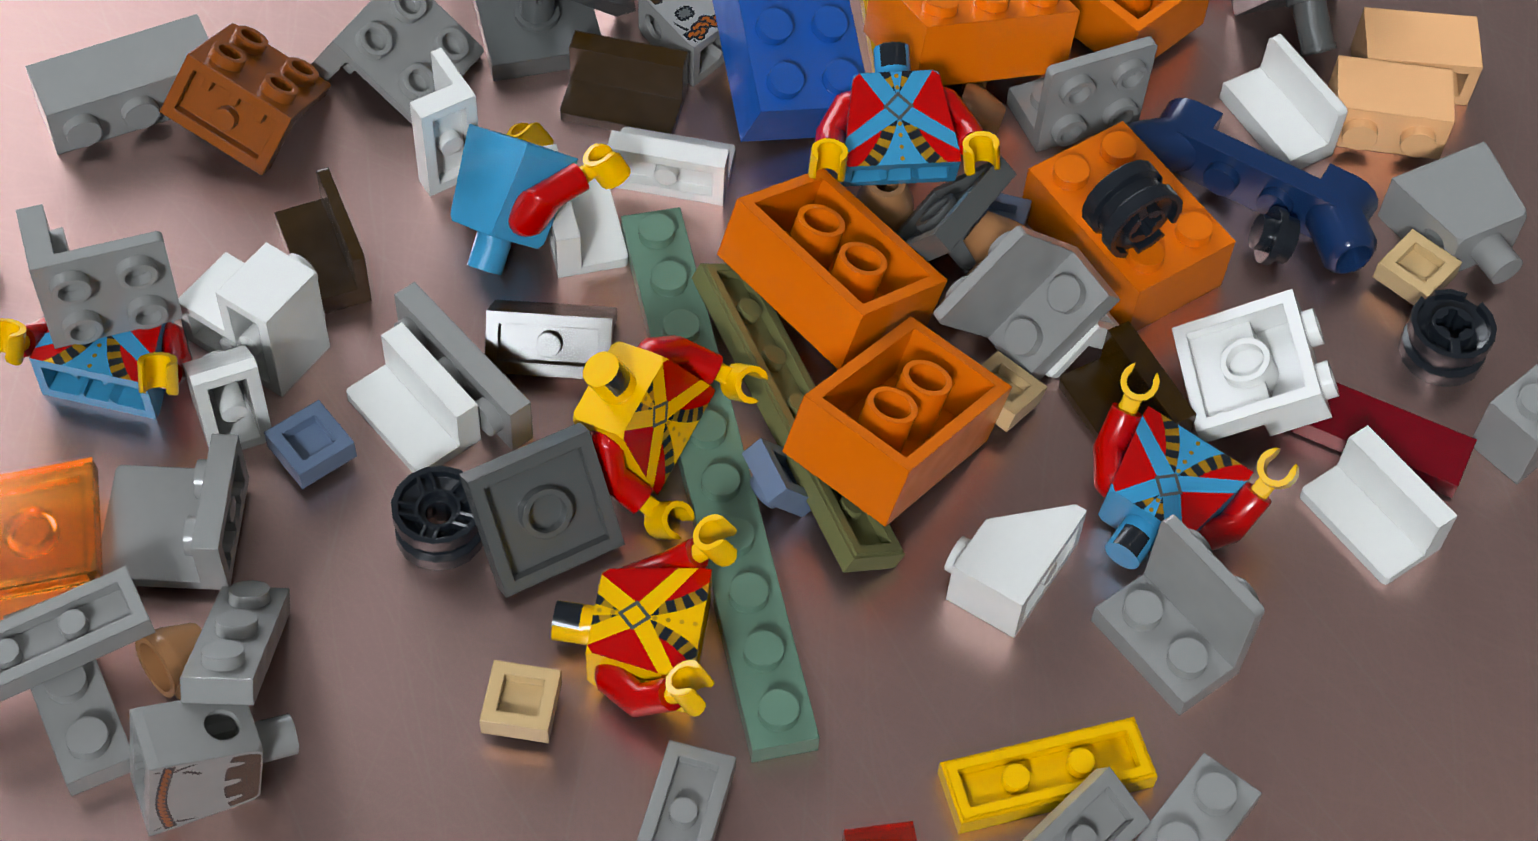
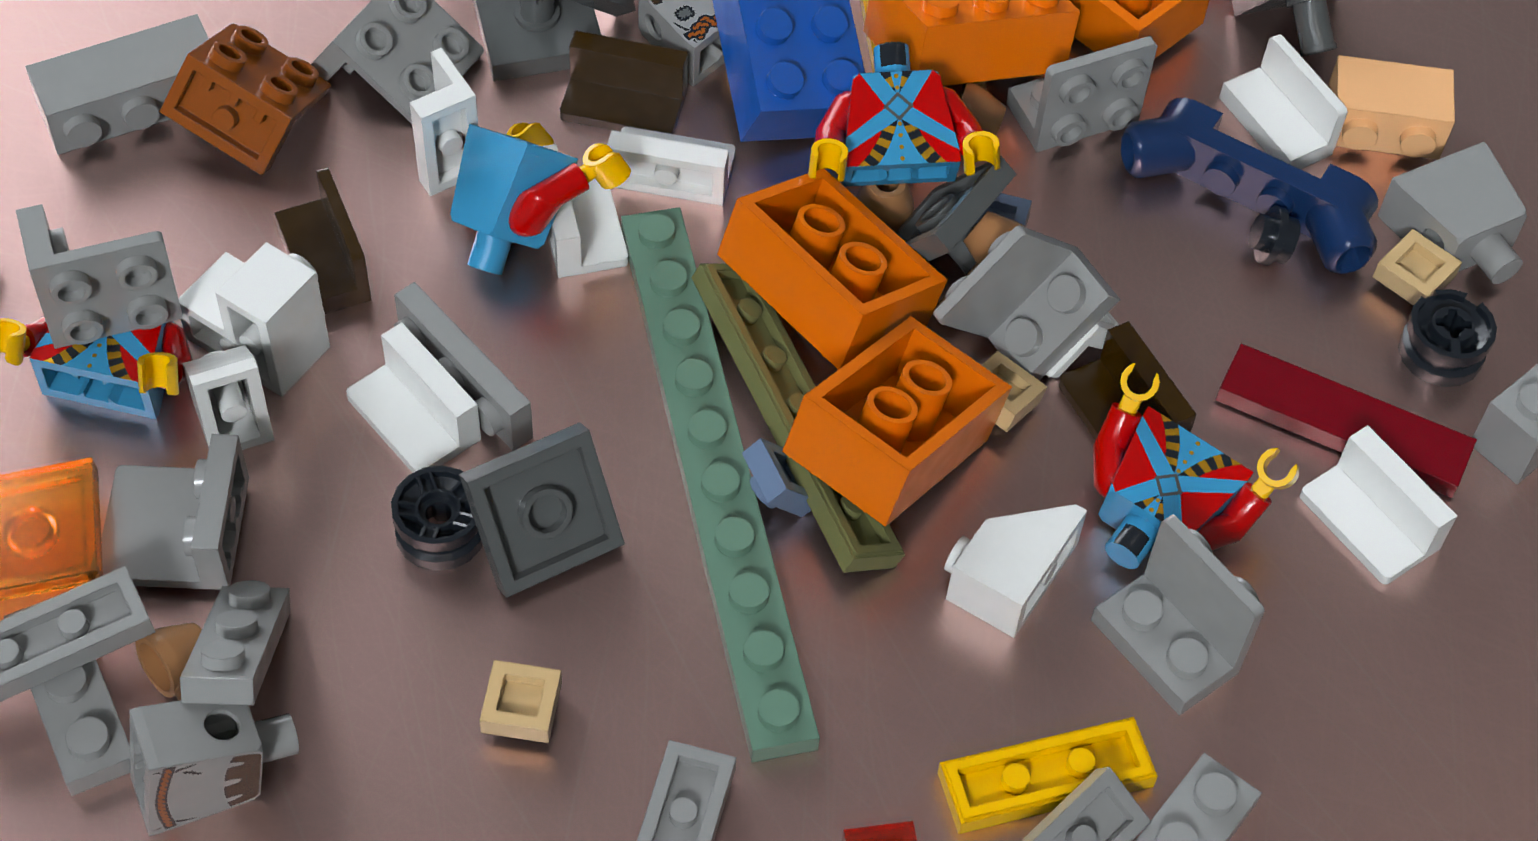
(310, 444): sand blue plate -> none
(546, 337): panel -> none
(645, 410): torso -> none
(651, 625): torso -> none
(1131, 208): black wheel -> none
(1159, 279): orange brick -> none
(1255, 368): white plate -> none
(1423, 40): light nougat brick -> none

